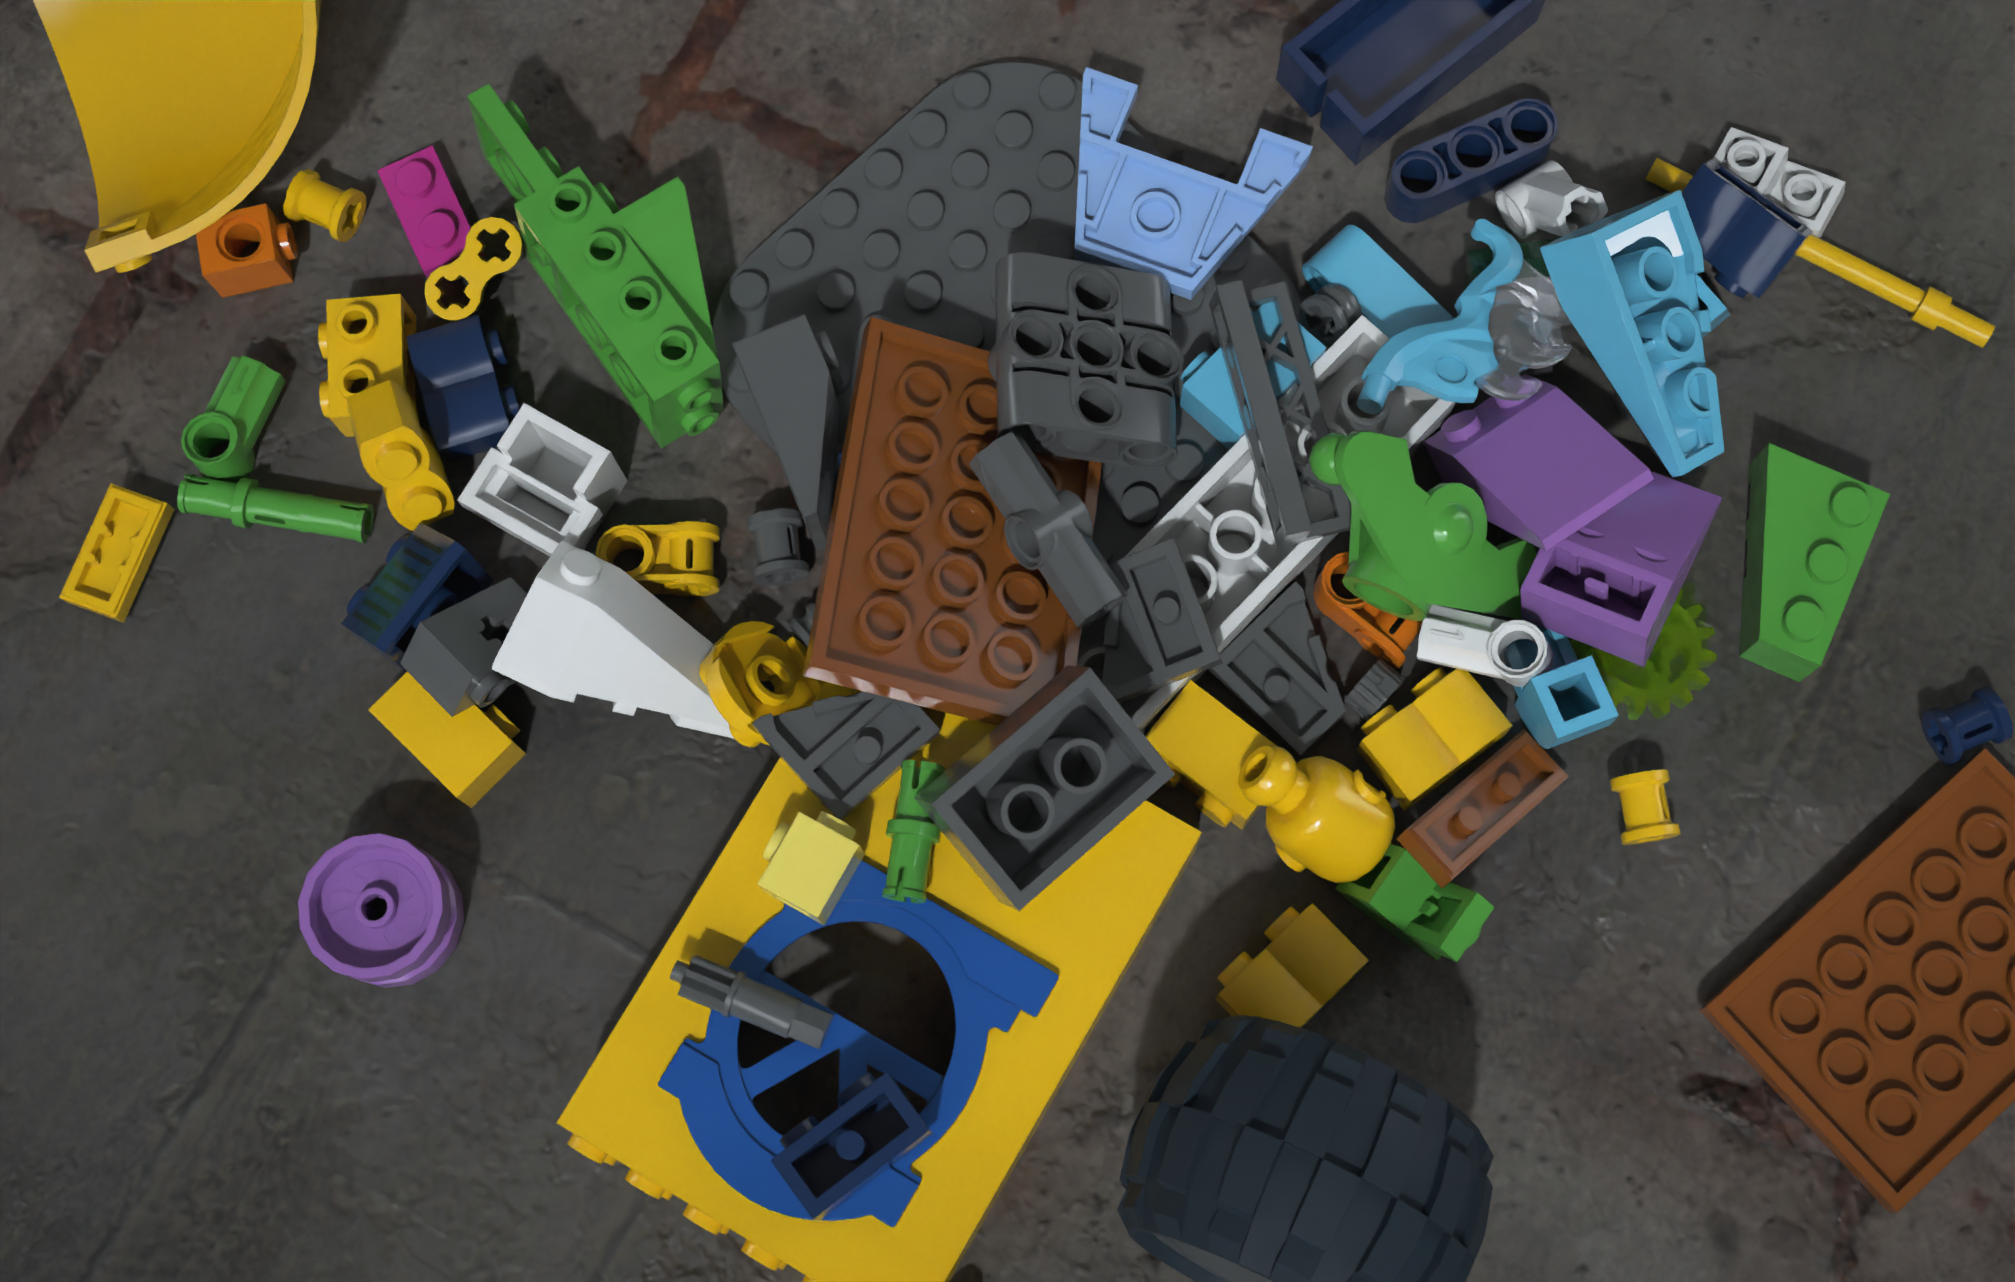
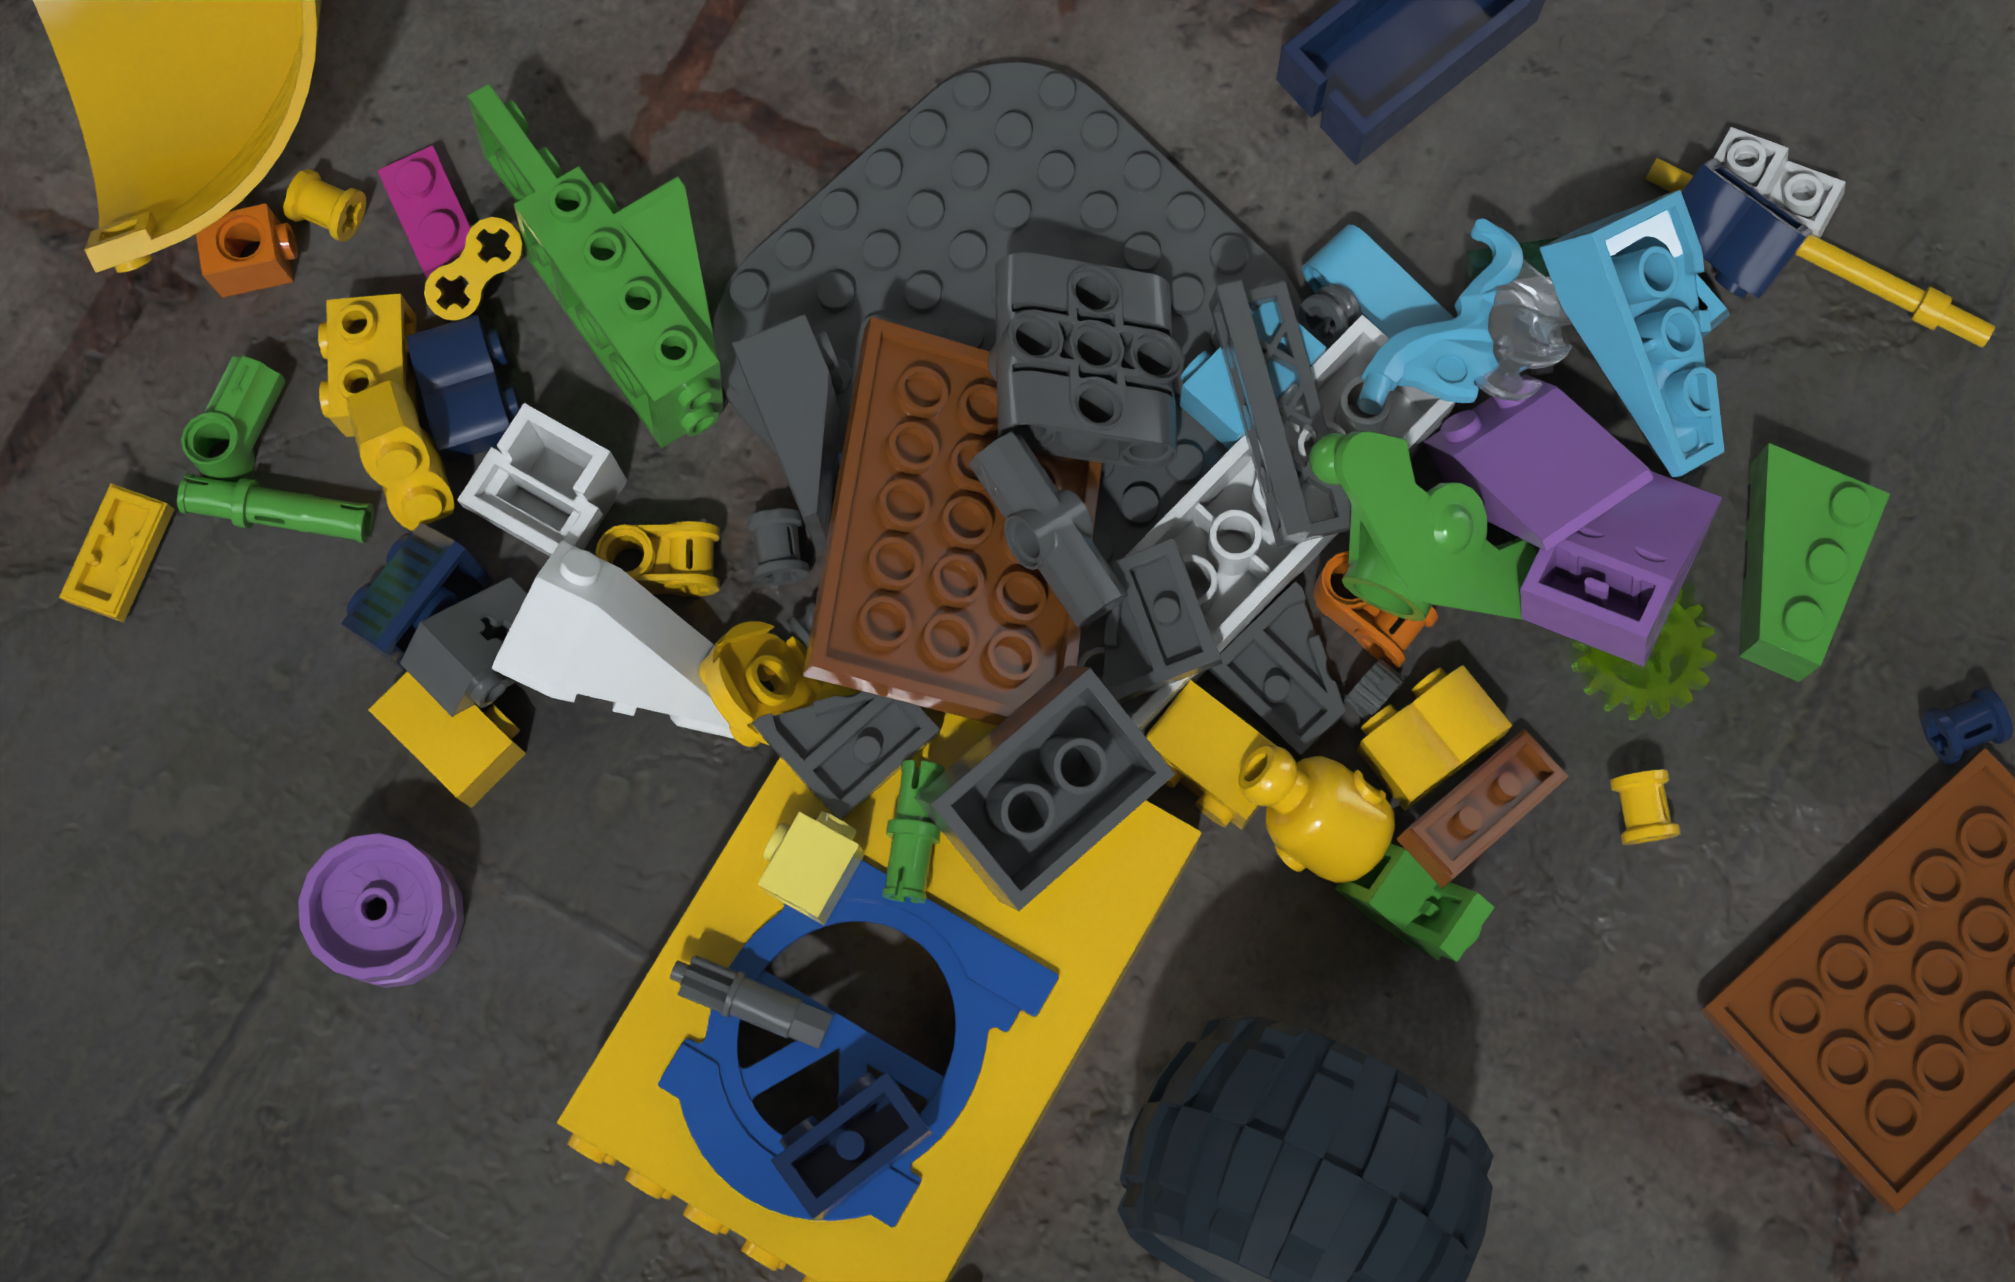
(1161, 214): light blue wing -> none
(1294, 973): yellow brick -> none
(1479, 644): white piece -> none
(1487, 139): dark blue beam -> none
(1548, 202): white piece -> none
(1566, 699): medium azure brick -> none

